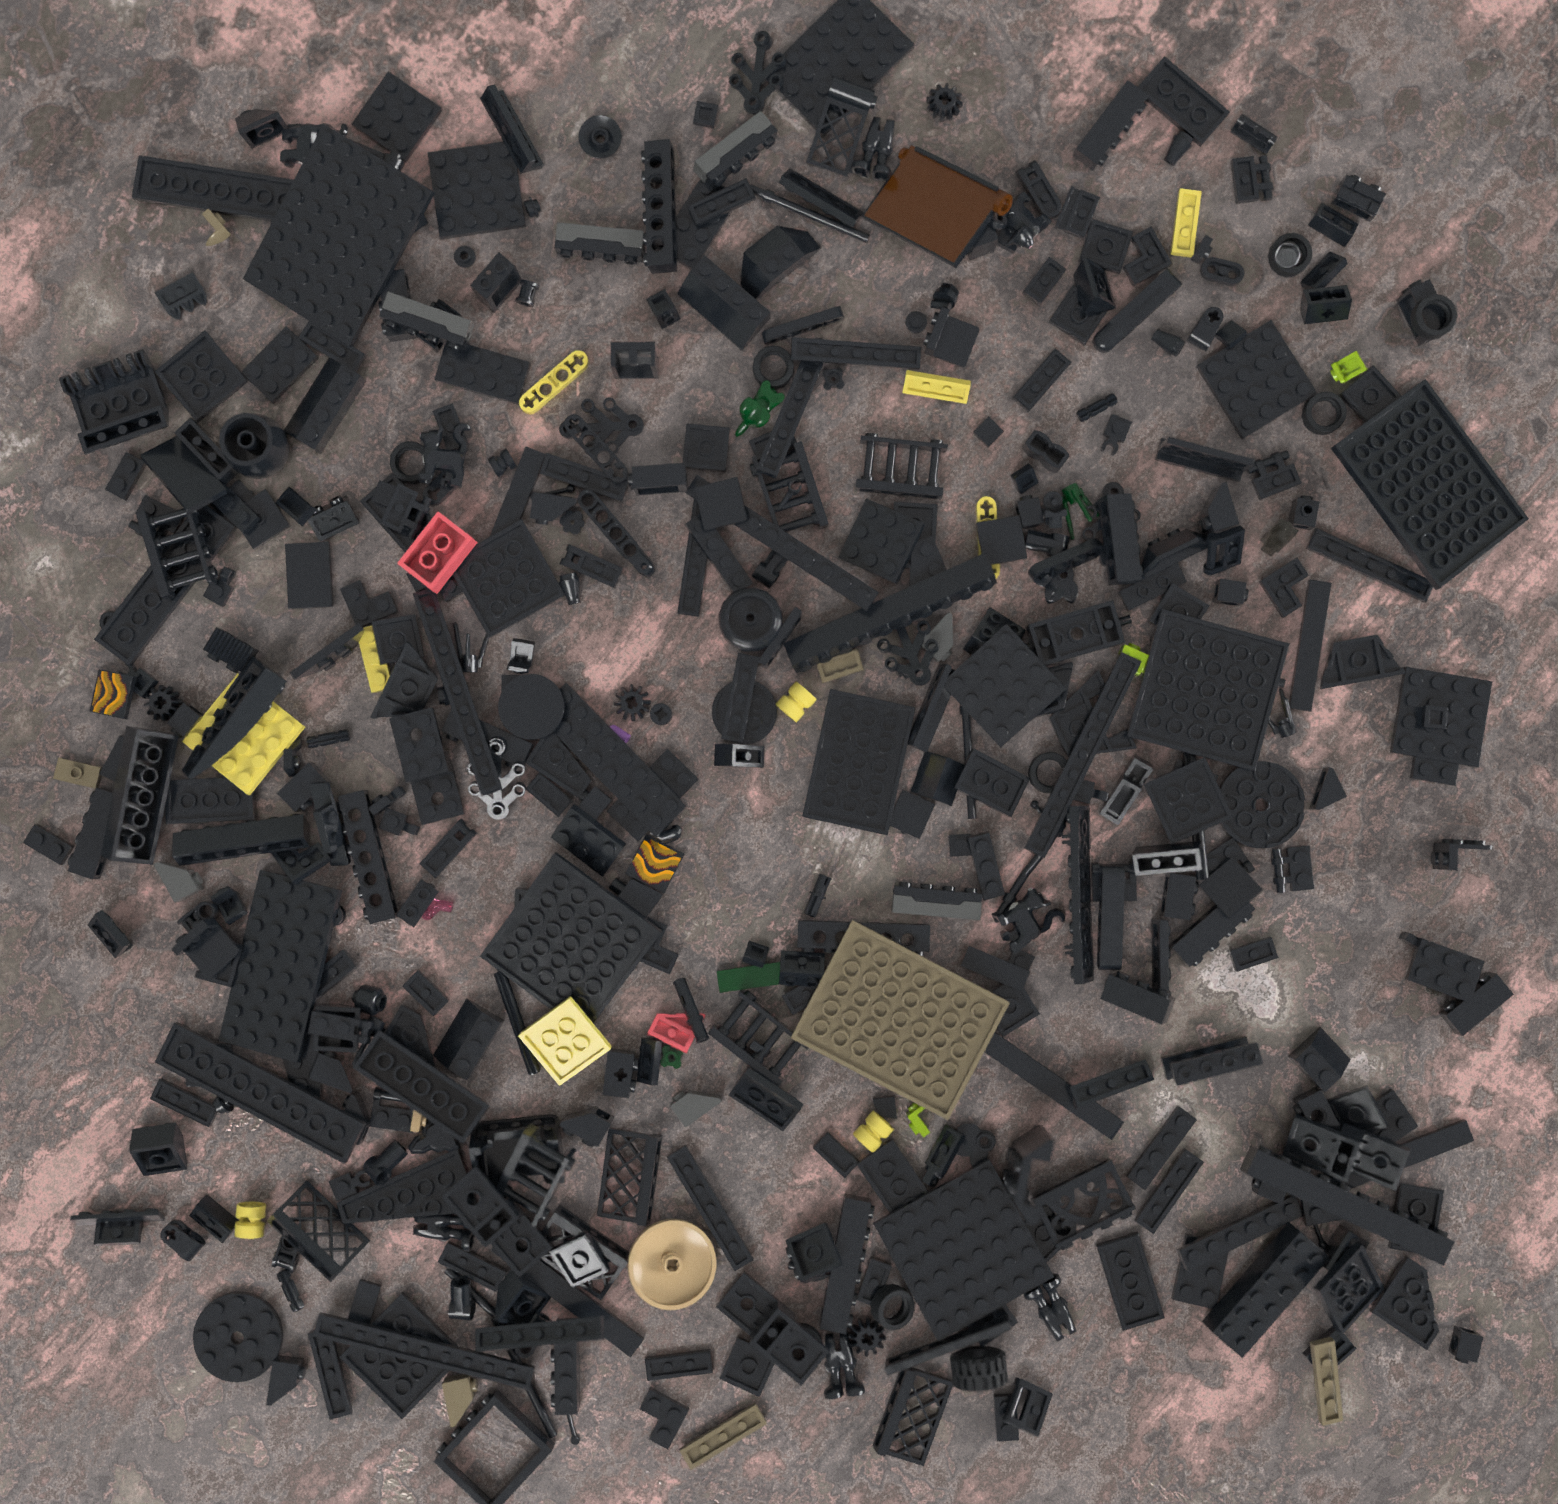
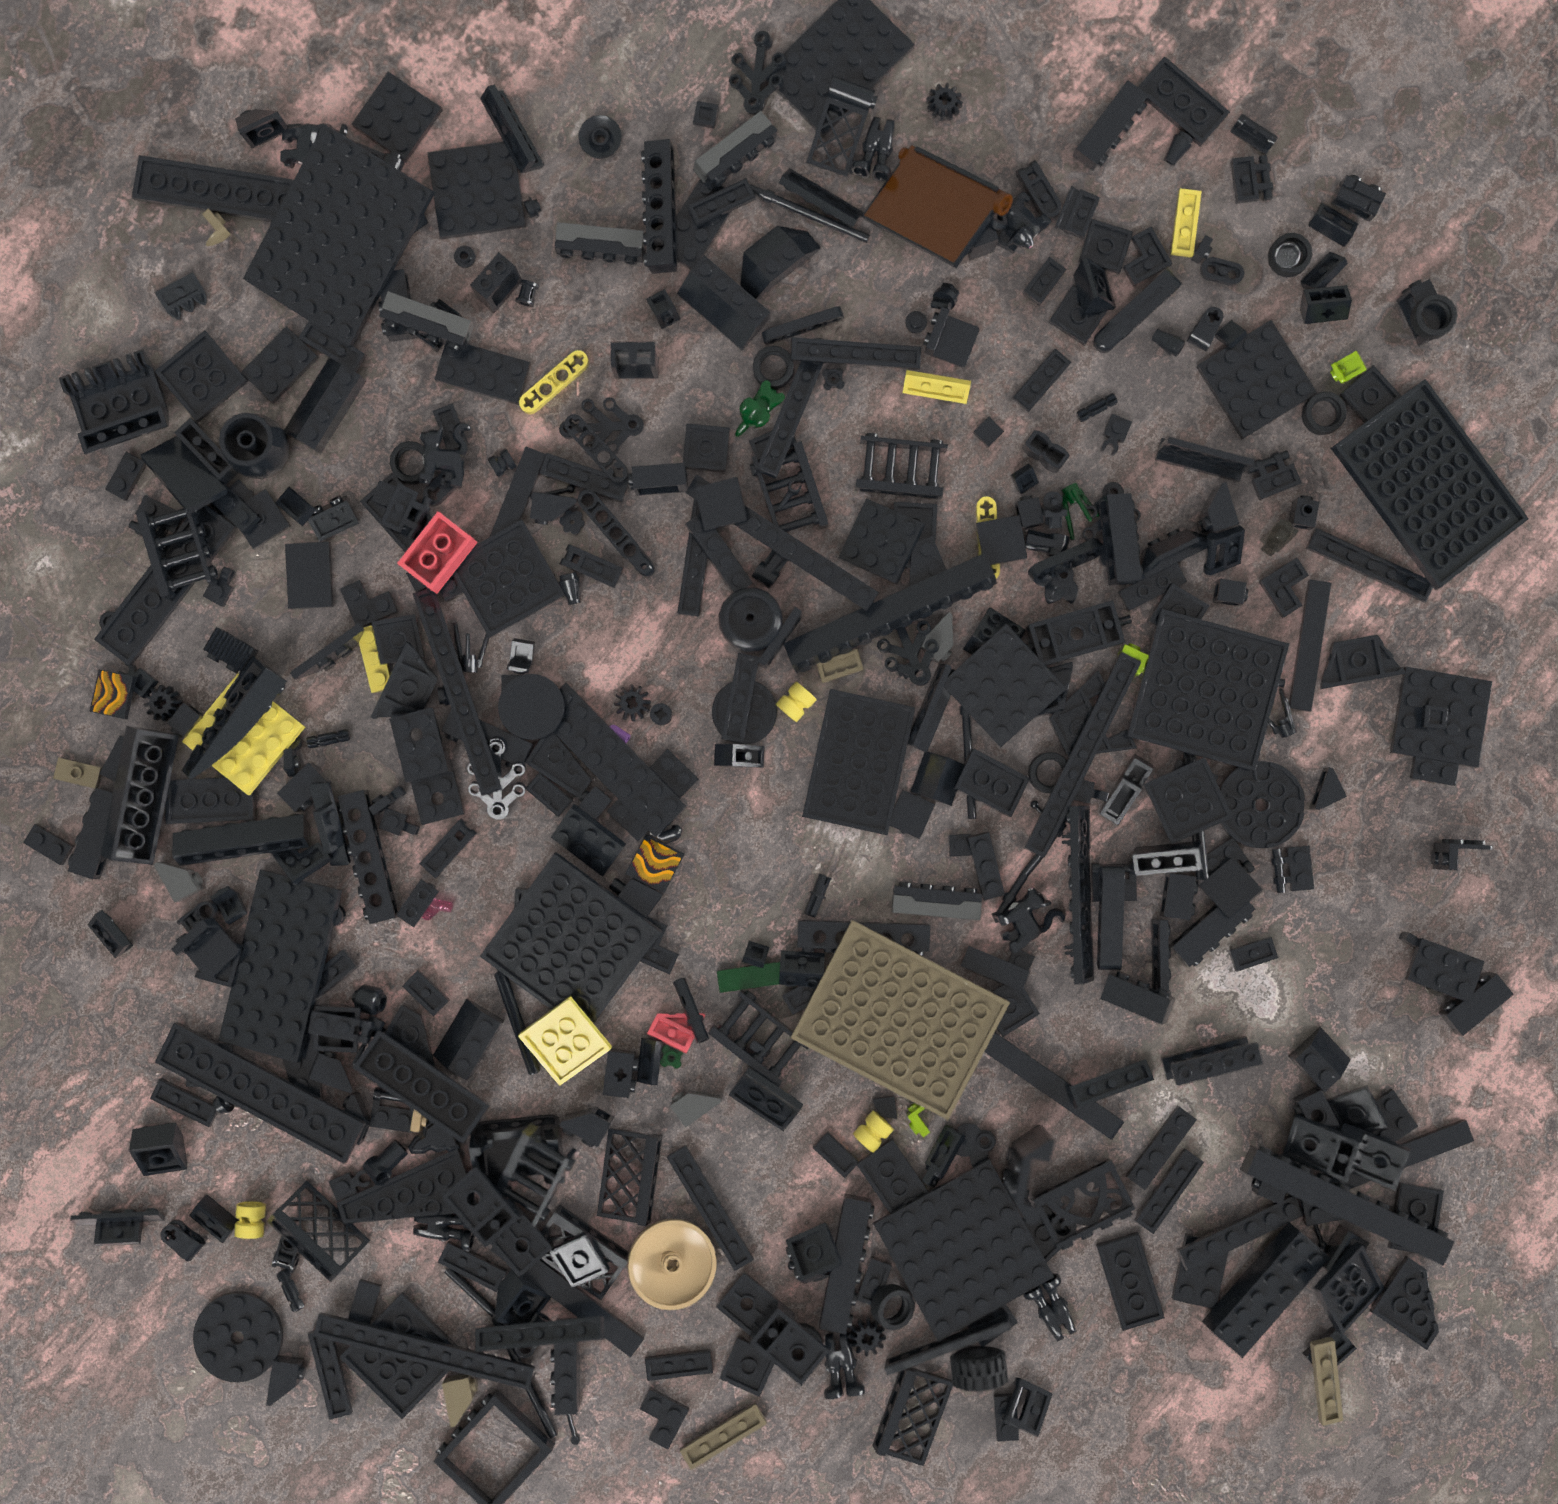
(461, 1303): black piece -> none
(1465, 1344): black brick -> none

